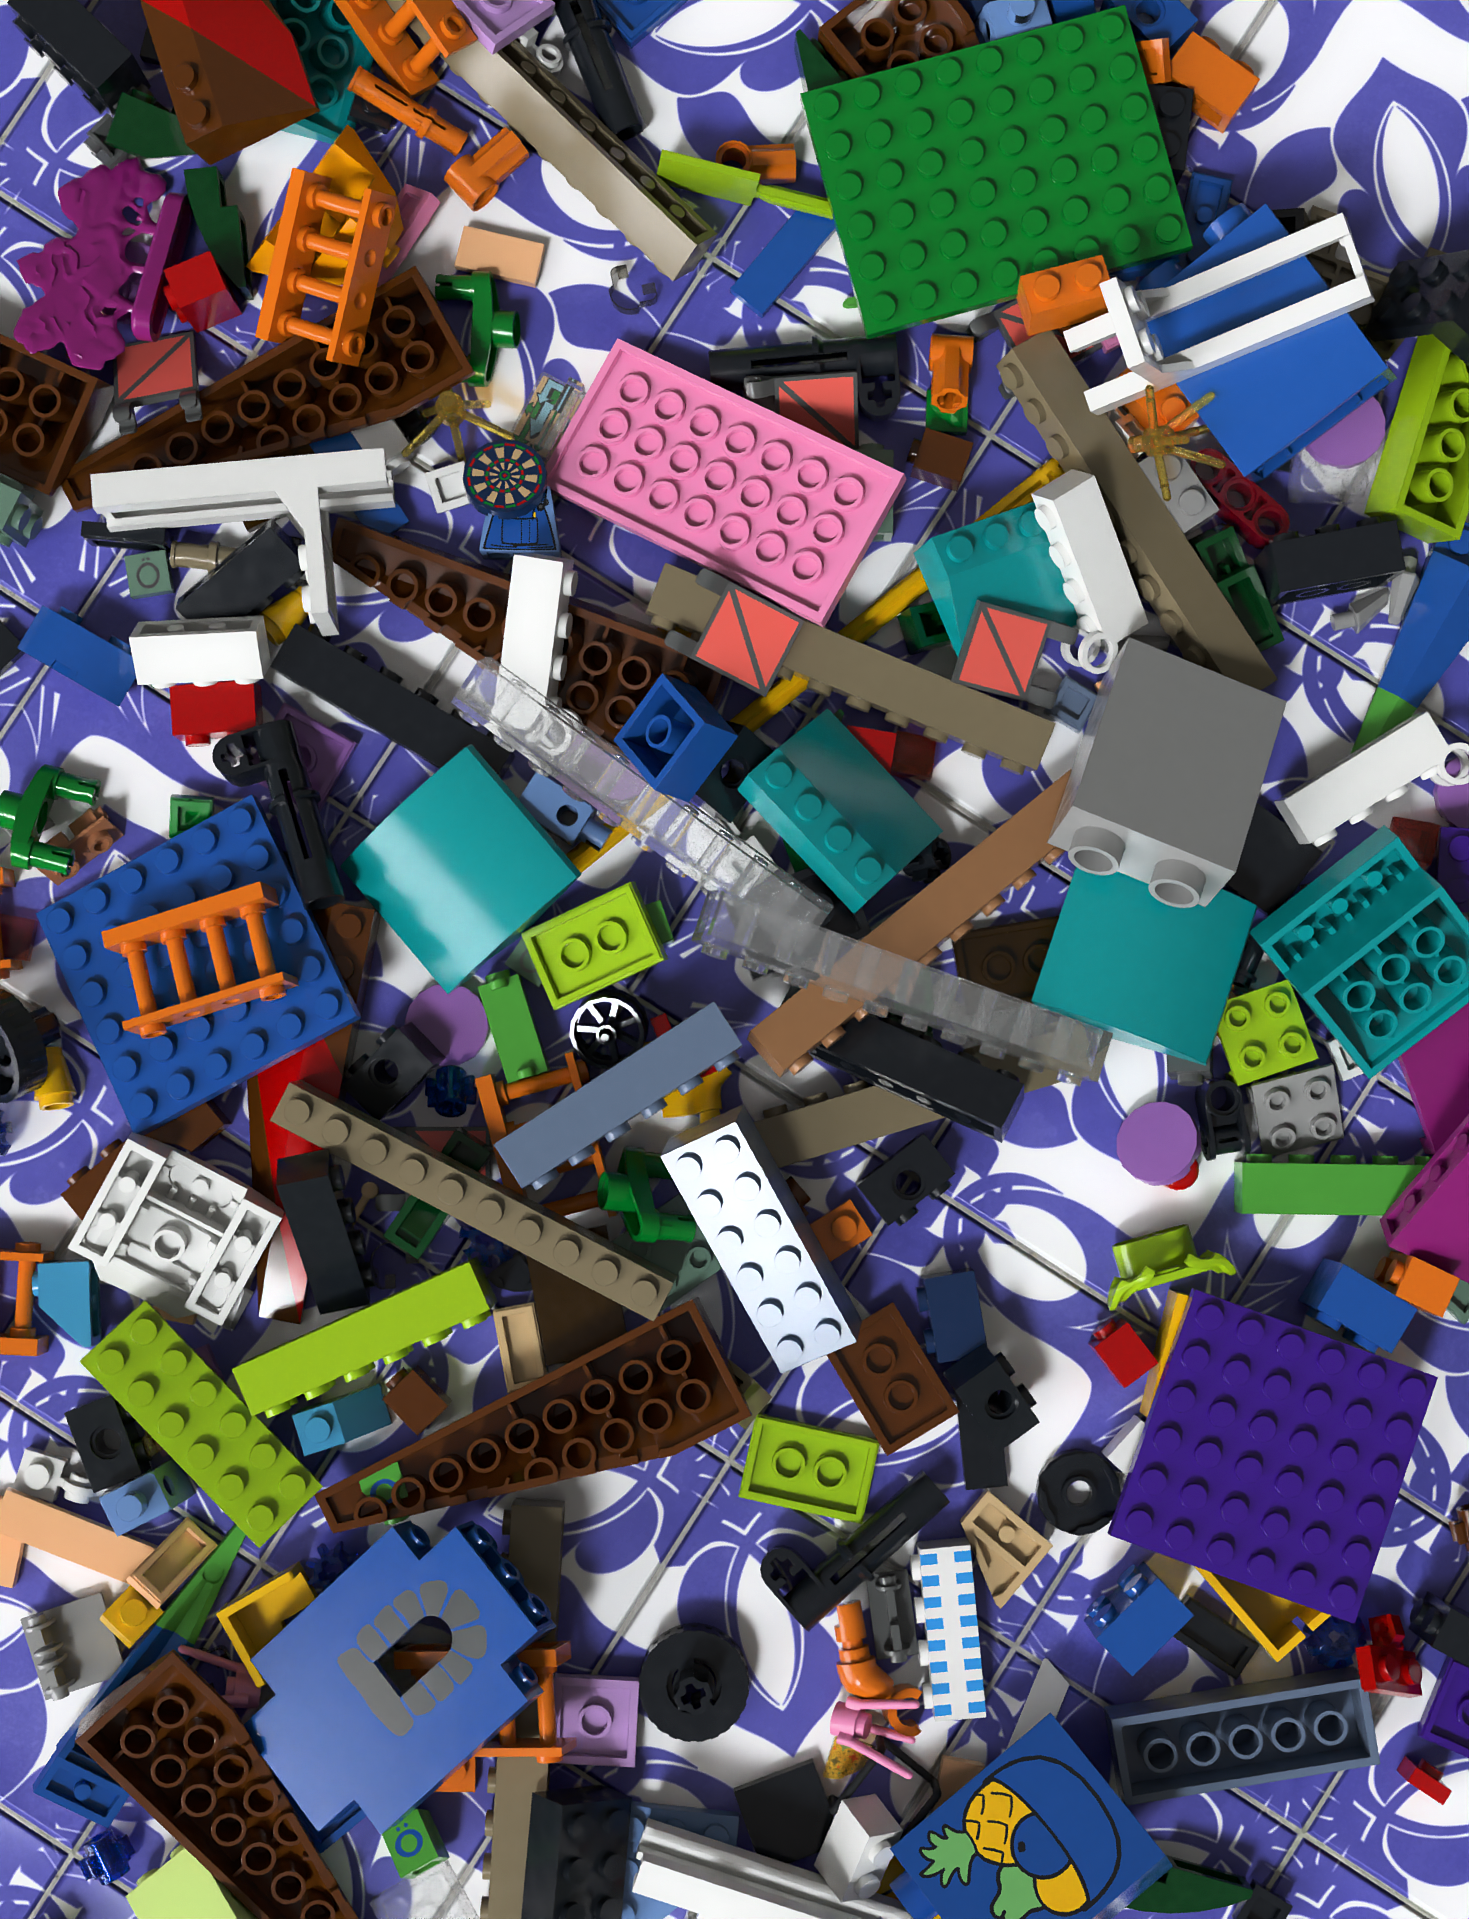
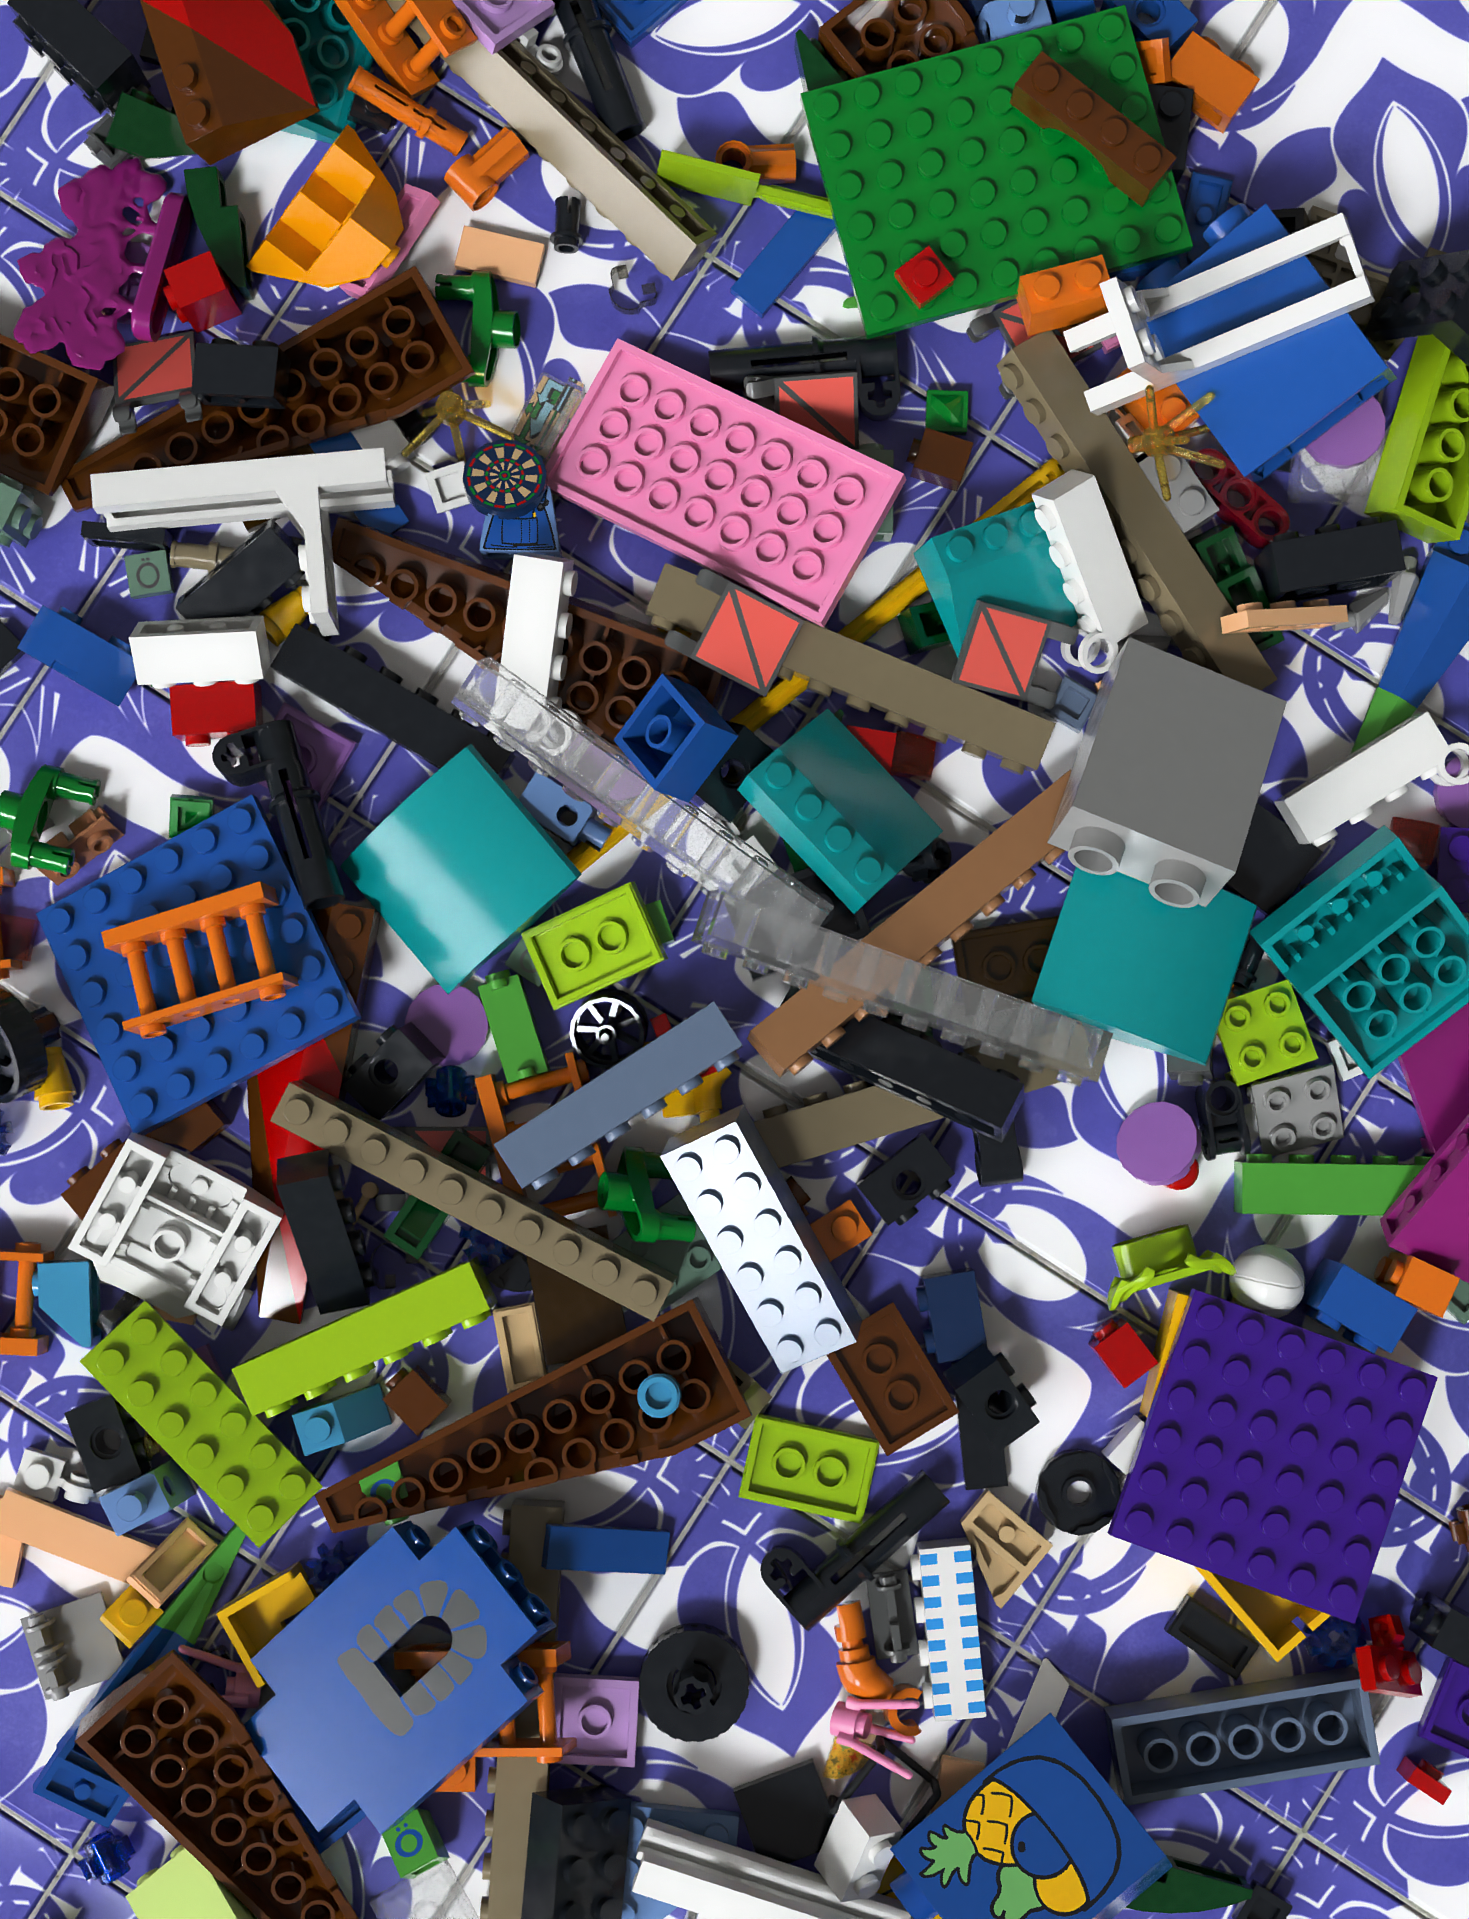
(111, 1318): none -> clear smoke piece
(241, 374): none -> black brick
(293, 259): orange fence -> none
(567, 224): none -> black pin
(605, 1549): none -> blue tile
(659, 1395): none -> dark azure tile
(924, 277): none -> red plate
(950, 366): orange piece -> none
(997, 1161): none -> black piece
(1062, 102): none -> reddish brown arch
(1137, 1617): blue brick -> none
(1267, 1280): none -> white piece
(1283, 617): none -> light nougat plate

